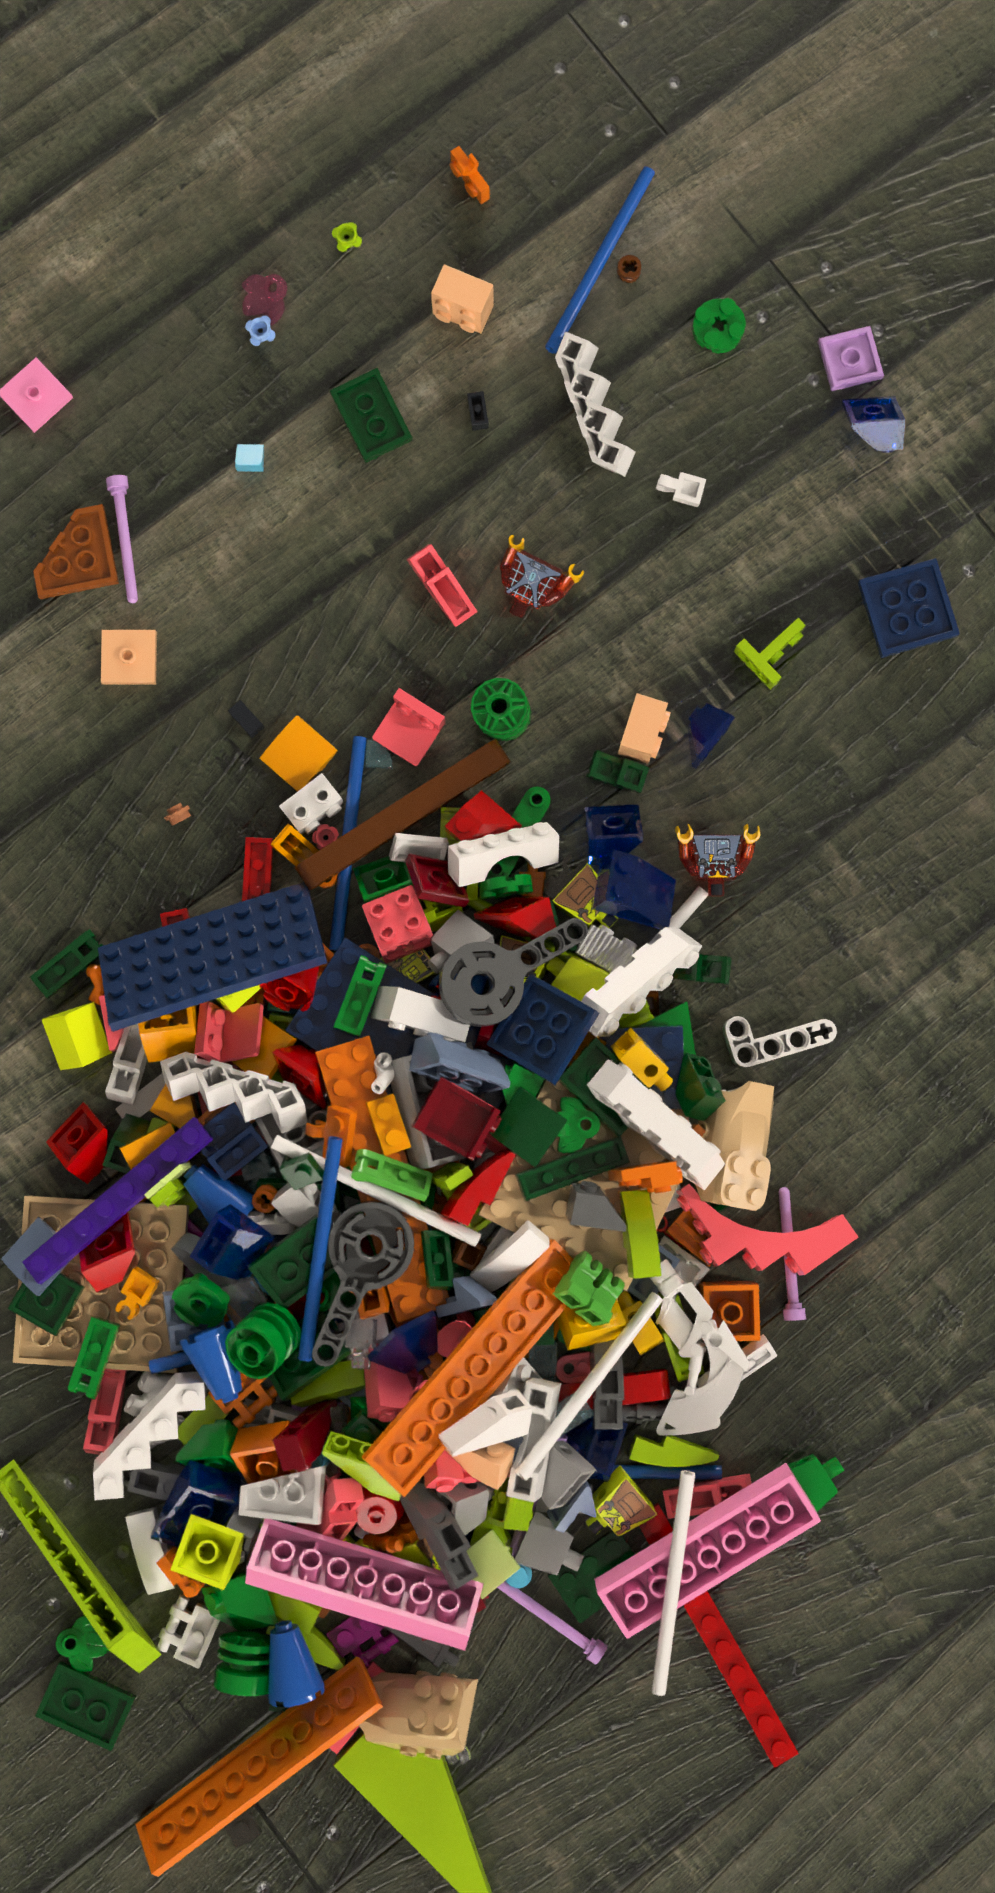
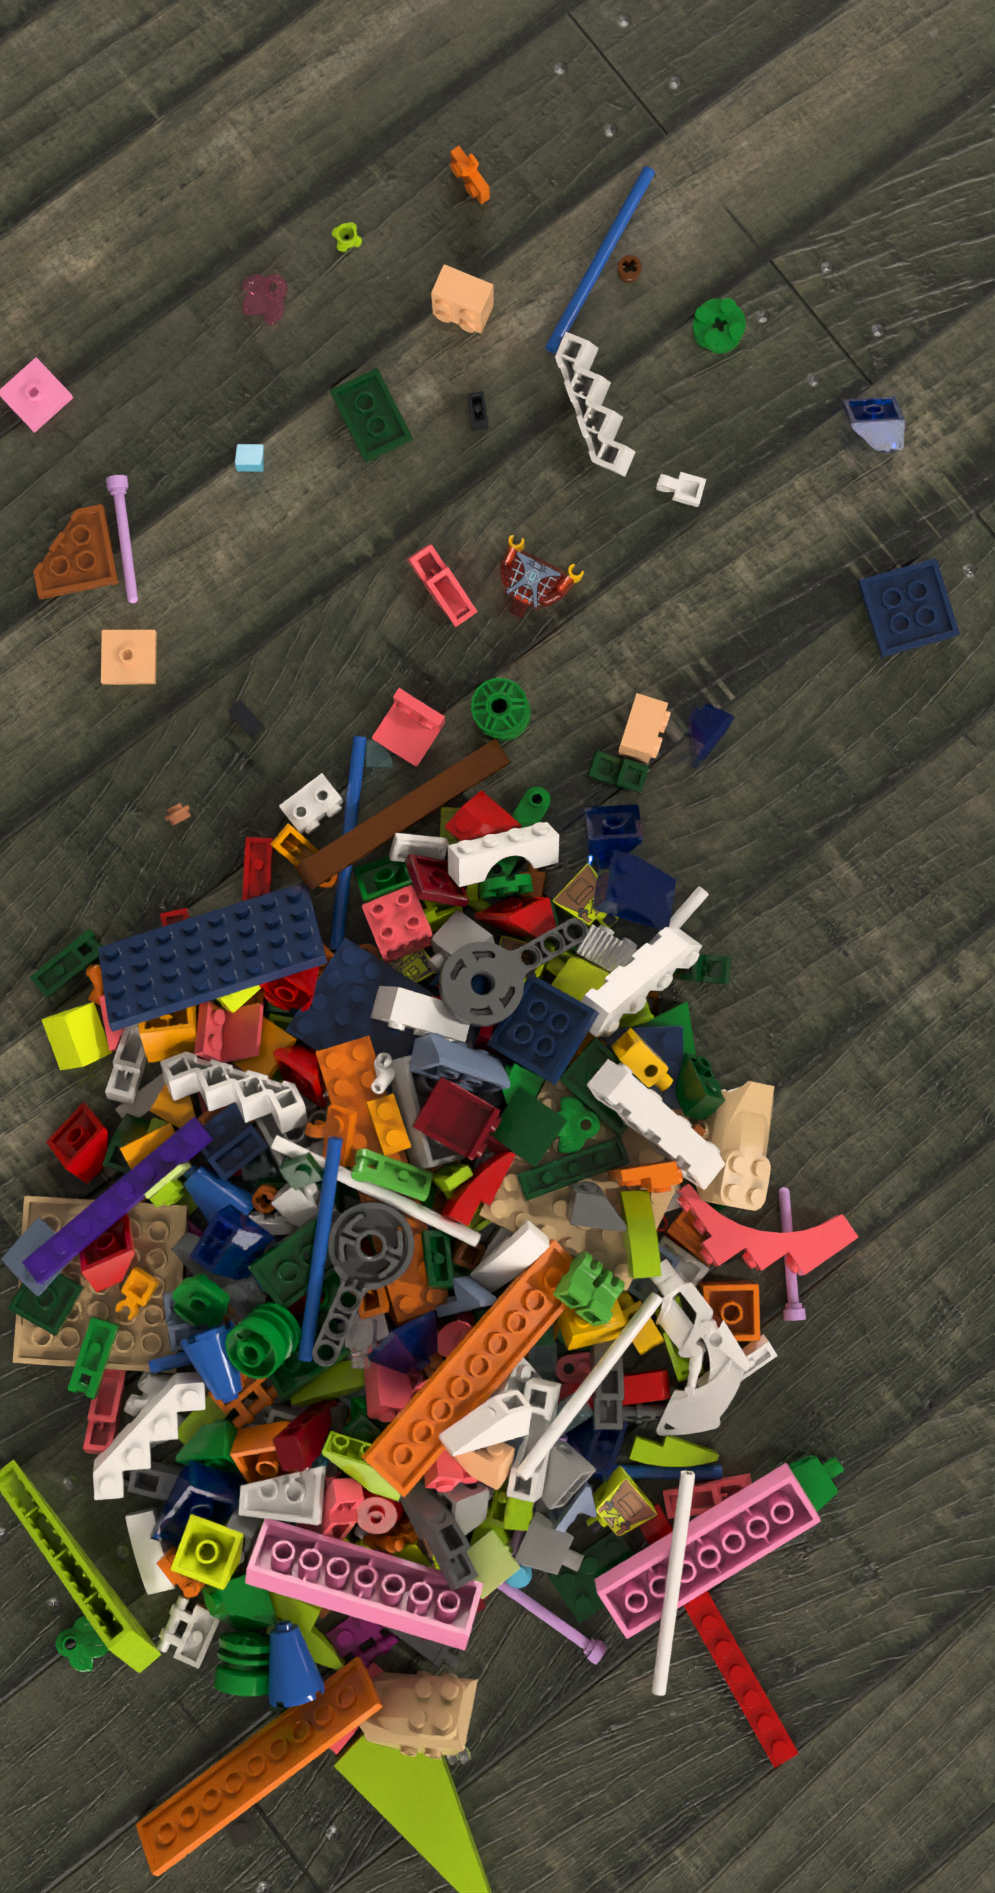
(85, 1706): dark green plate -> none
(260, 323): light blue plate -> none
(298, 753): light orange slope -> none
(322, 830): coral plate -> none
(359, 997): green plate -> none
(716, 856): torso -> none
(772, 653): lime bracket -> none
(782, 1040): white beam -> none
(850, 358): lavender tile -> none

